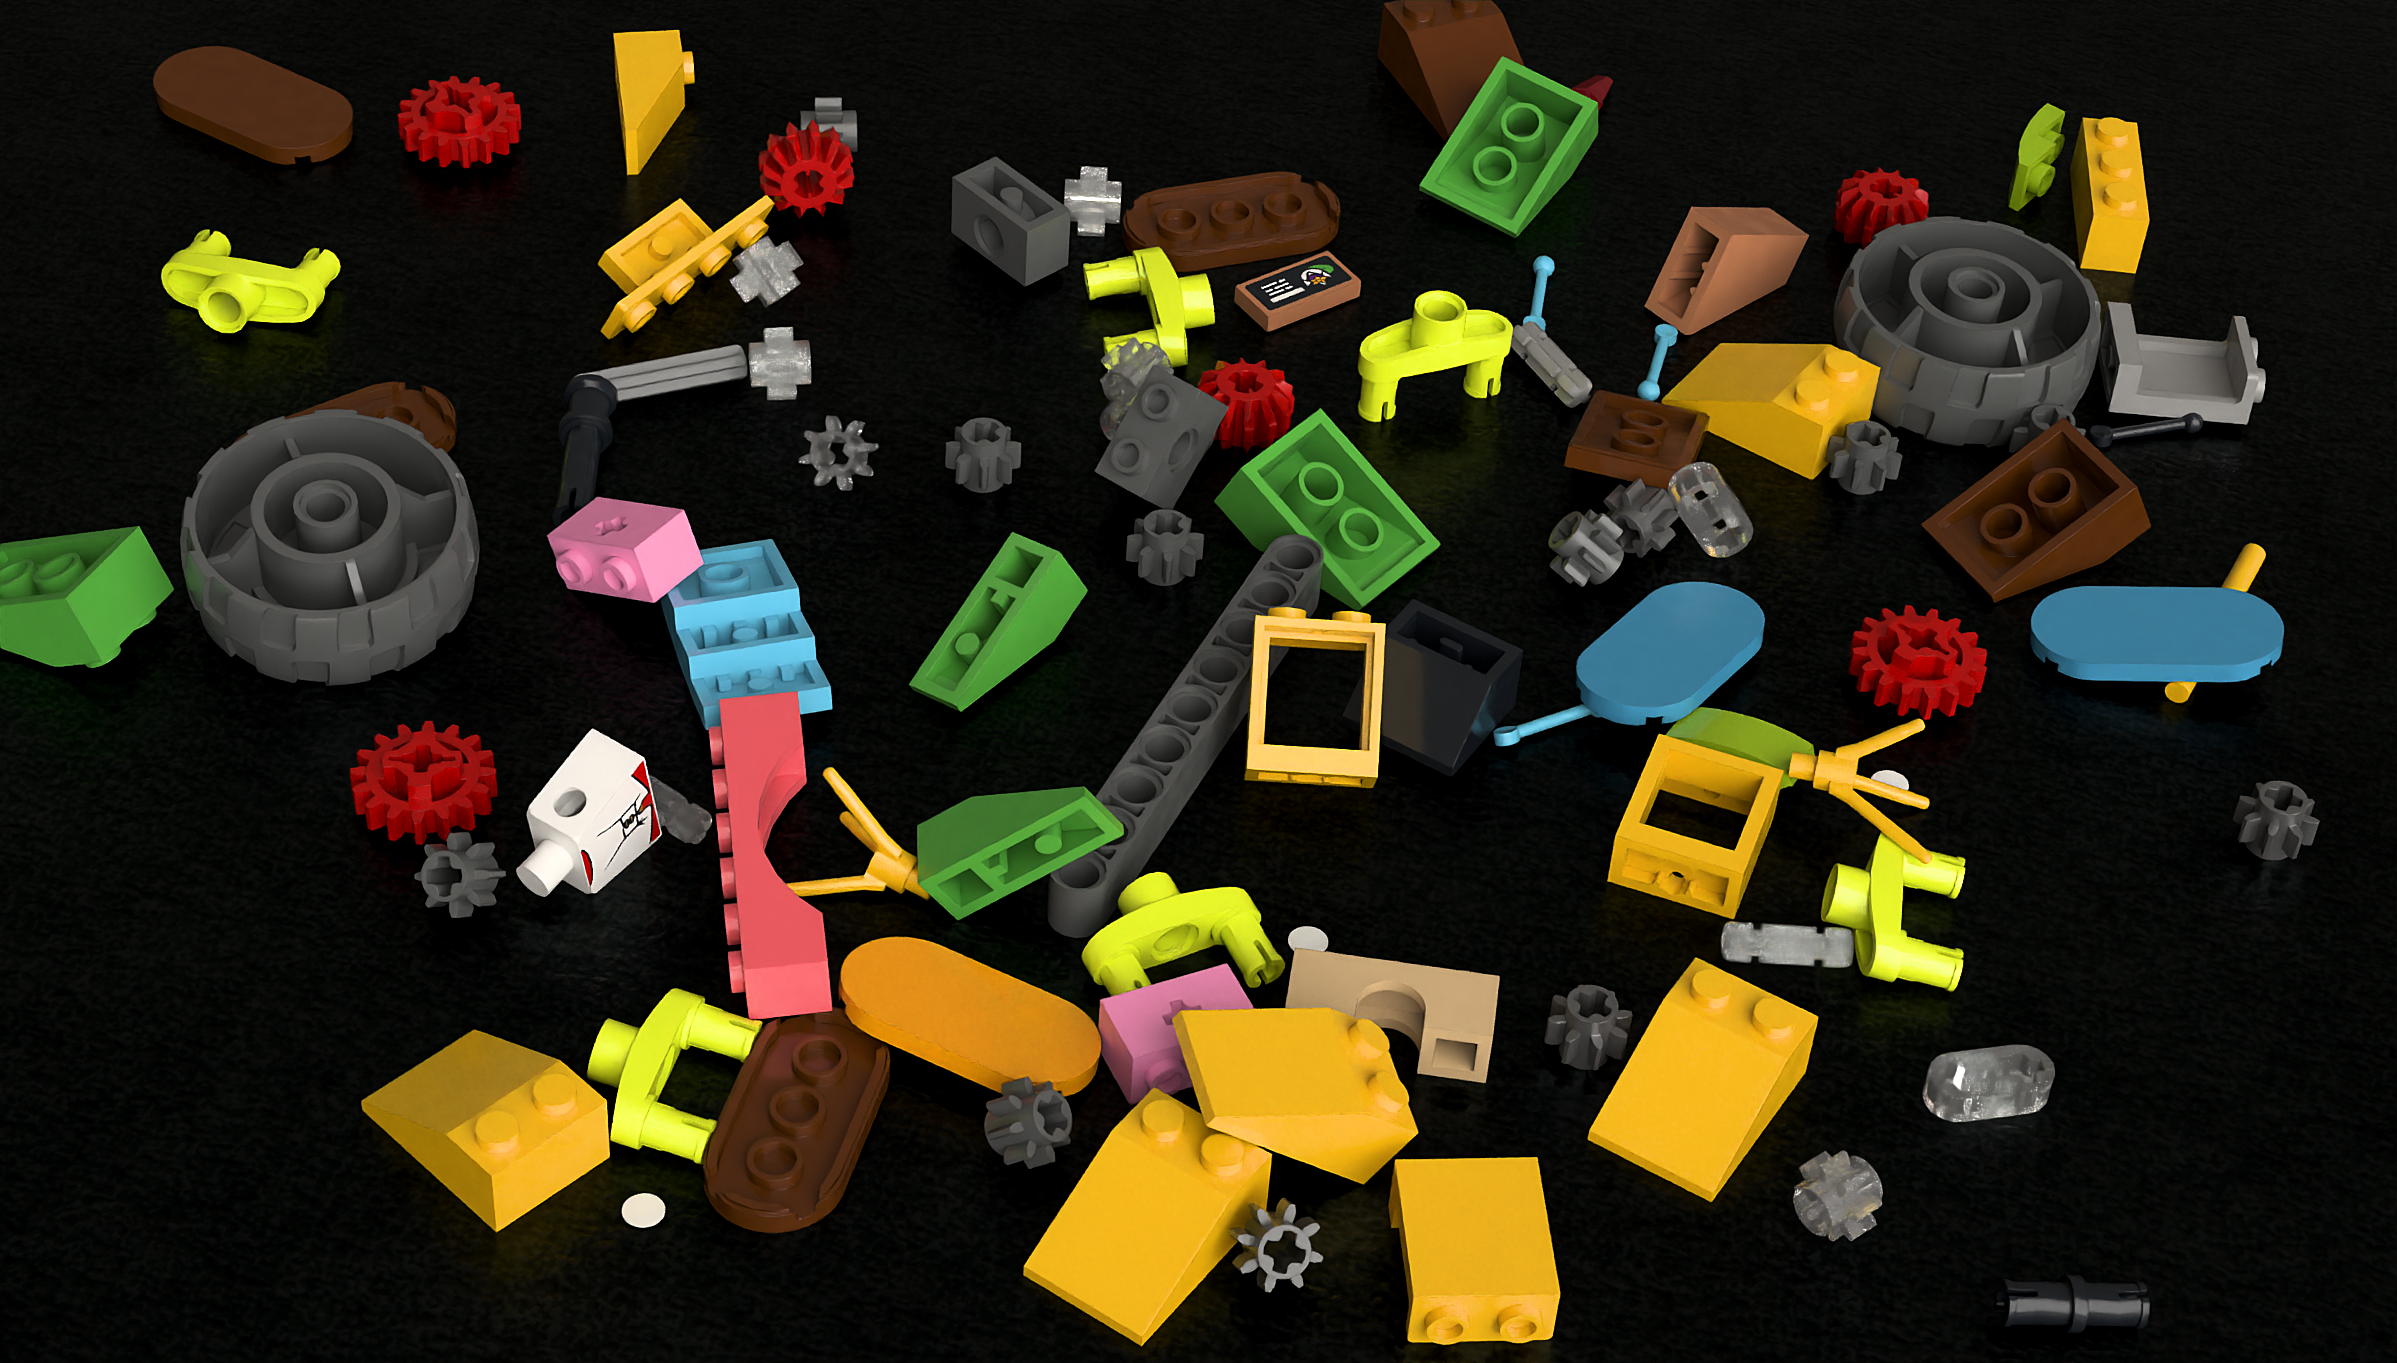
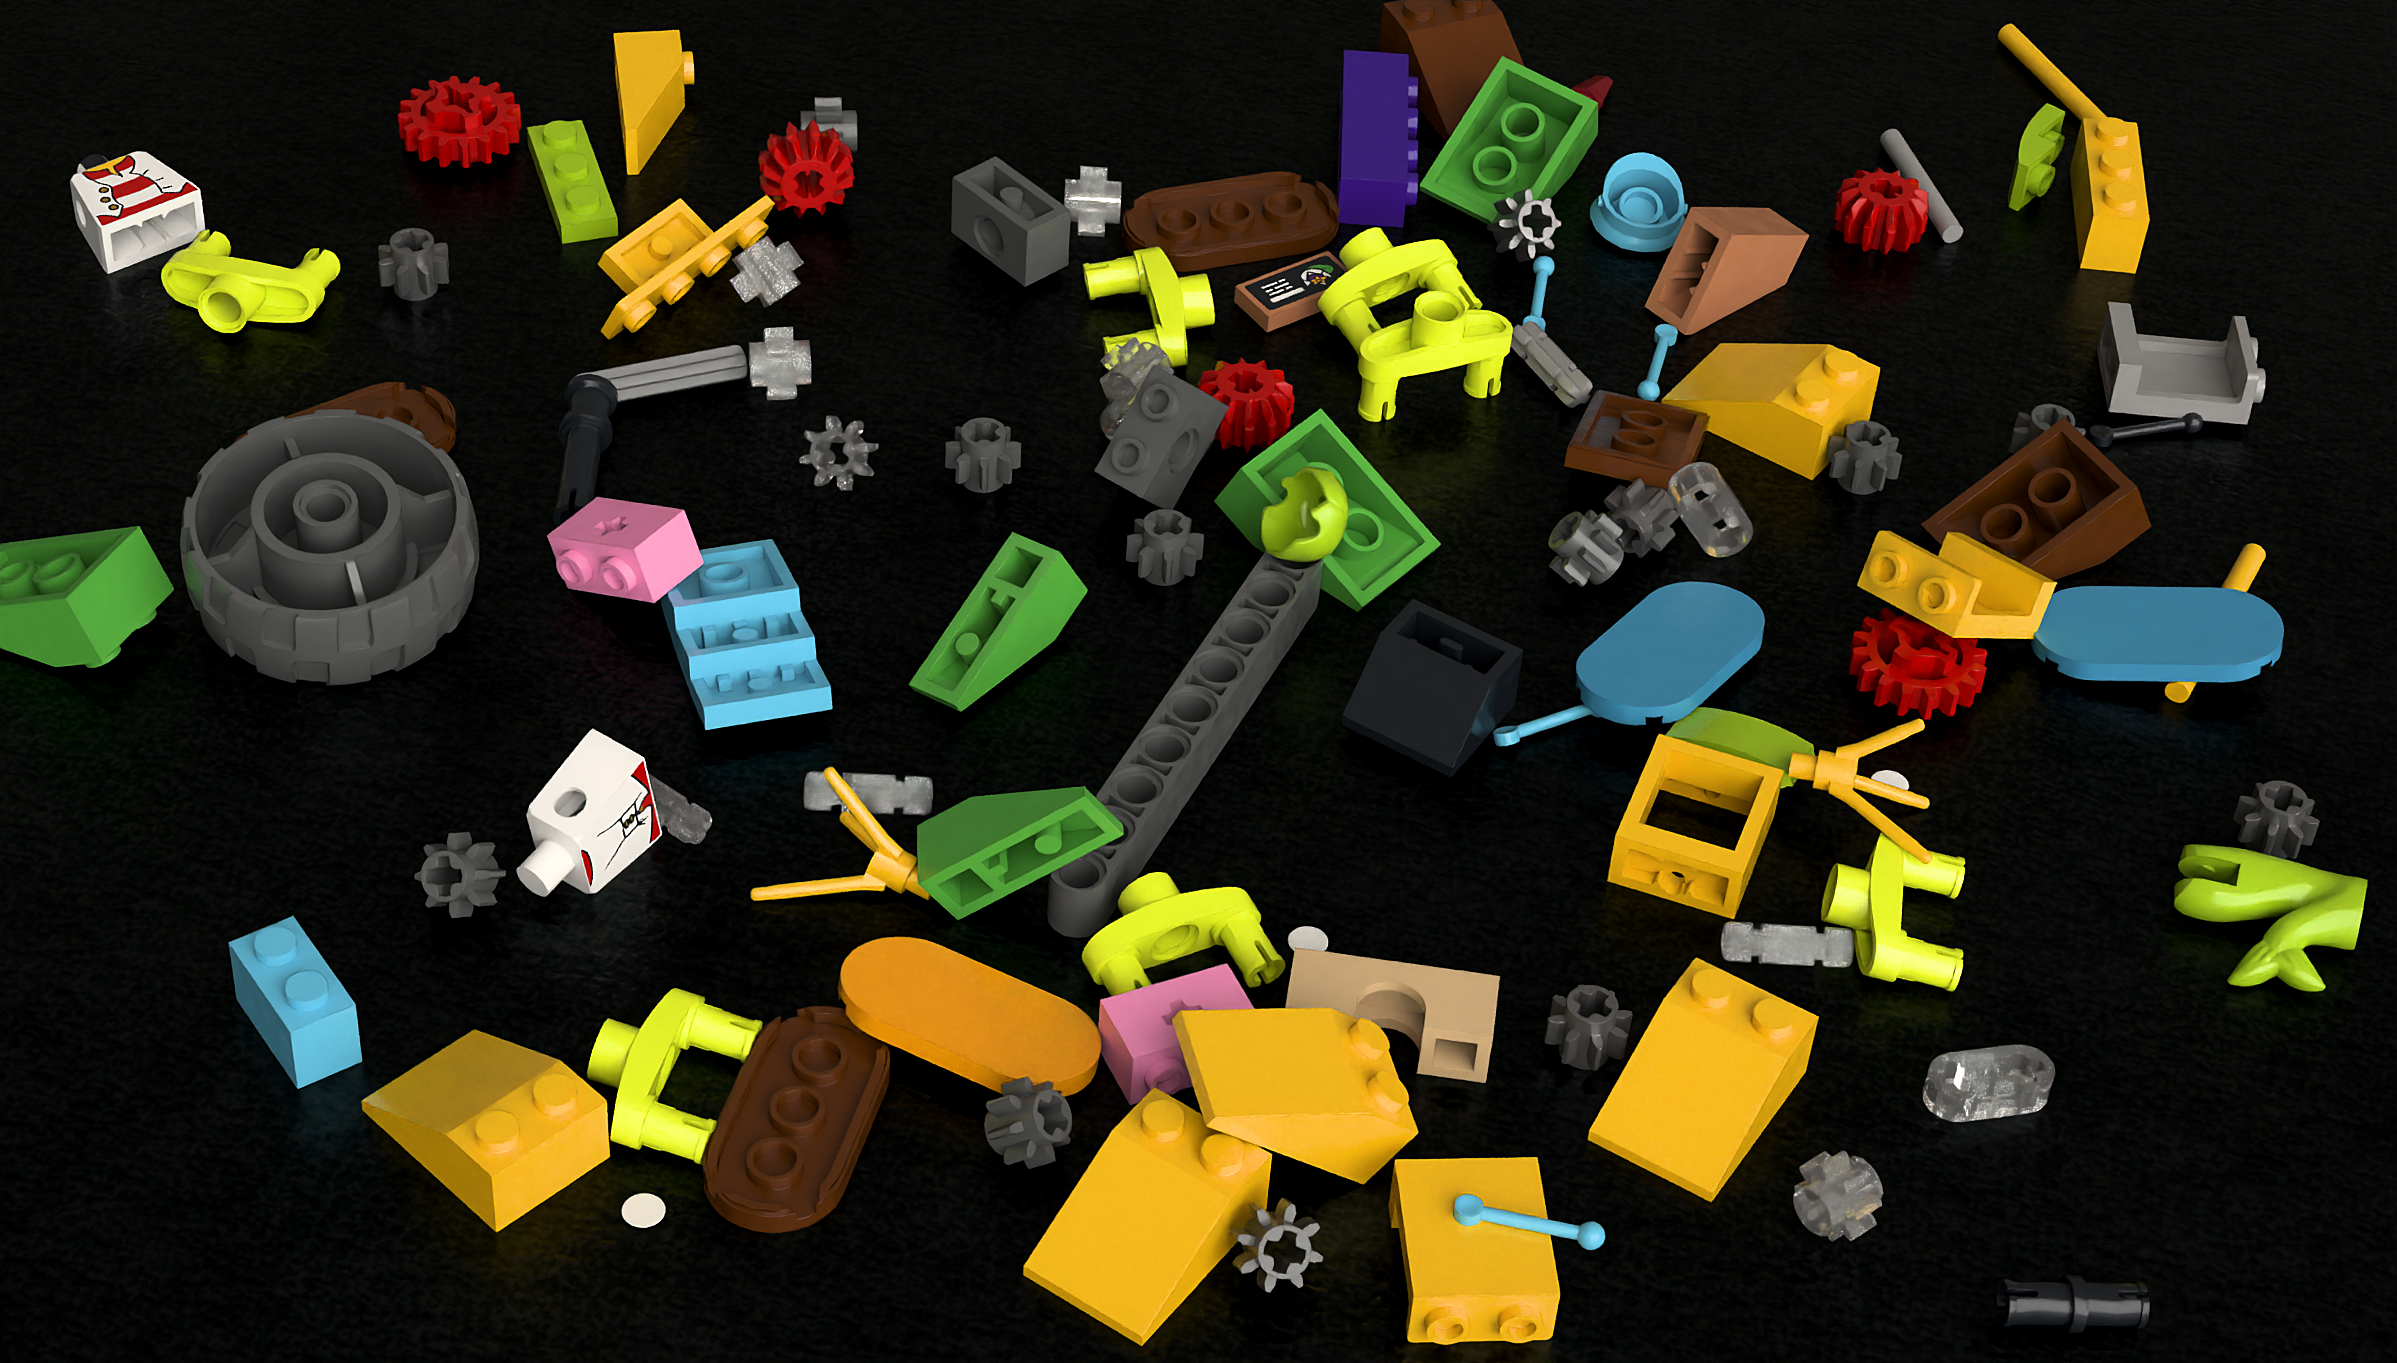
(134, 208): none -> white torso
(253, 104): reddish brown tile -> none
(295, 1002): none -> medium azure brick
(413, 264): none -> flat silver gear
(424, 782): red gear -> none
(572, 181): none -> lime plate
(779, 933): coral arch -> none
(876, 791): none -> clear axle
(1308, 519): none -> lime hair
(1310, 764): yellow window -> none
(1377, 139): none -> dark purple brick
(1383, 272): none -> neon yellow connector
(1470, 1211): none -> medium azure hinge
(1538, 222): none -> flat silver gear
(1640, 204): none -> medium azure piece
(1909, 167): none -> light grey bar
(1961, 590): none -> yellow panel
(1967, 327): dark grey wheel -> none
(2048, 73): none -> yellow bar
(2251, 885): none -> lime piece

